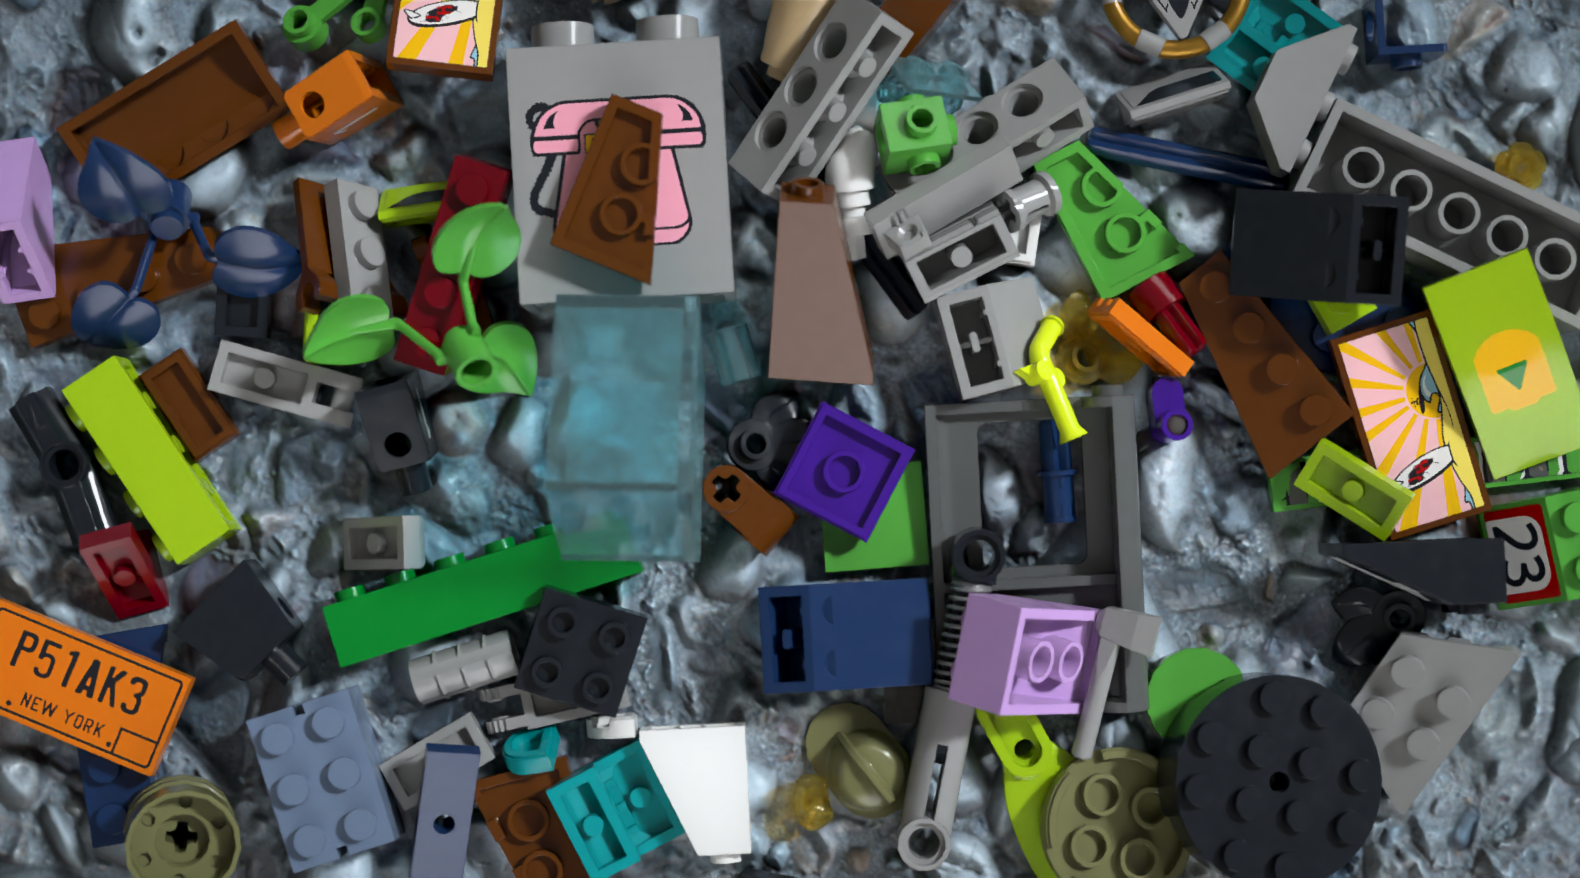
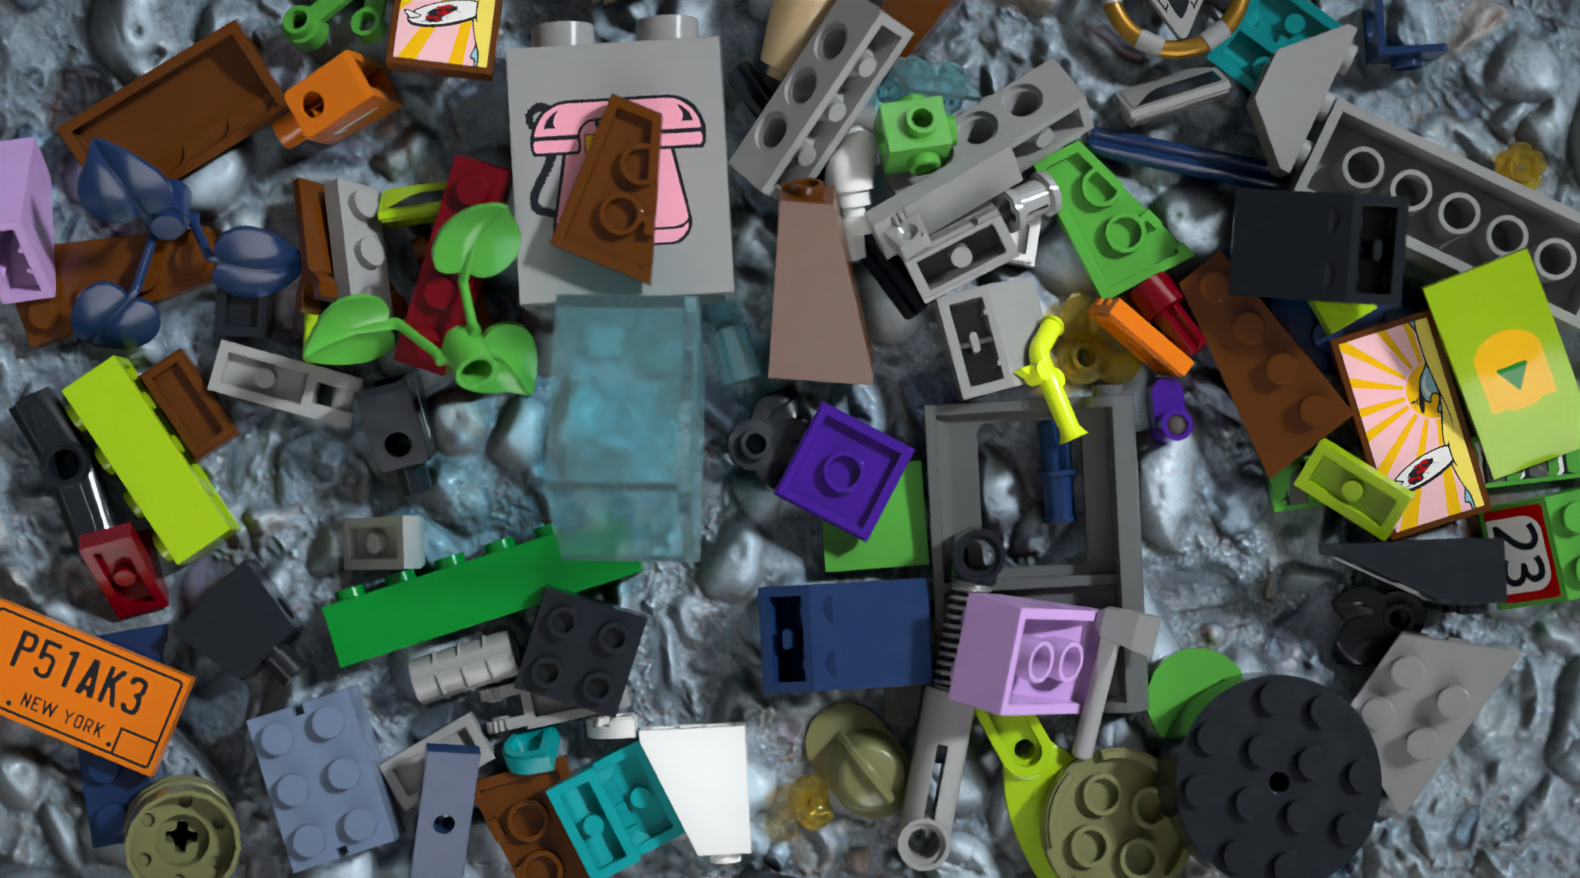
(755, 513): reddish brown piece -> none

